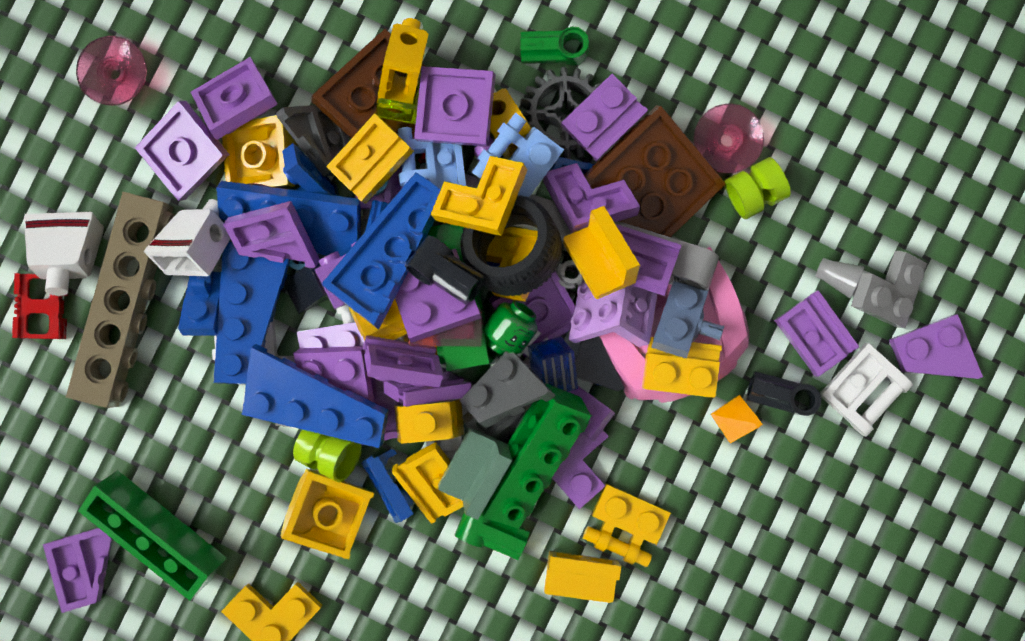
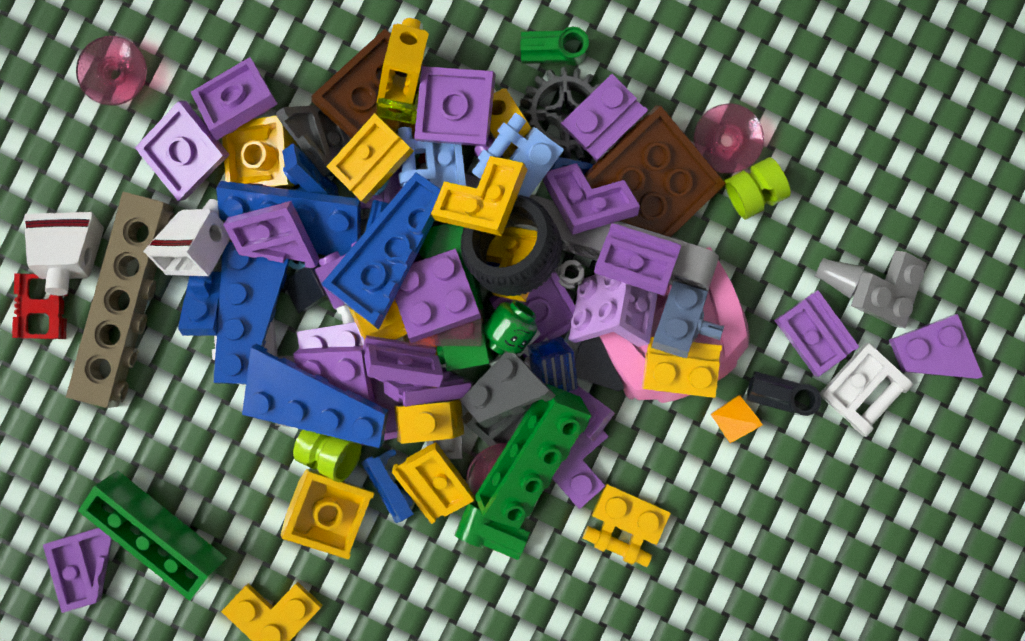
(437, 265): black piece -> none
(476, 471): sand green panel -> none
(581, 577): yellow panel -> none
(602, 255): yellow panel -> none

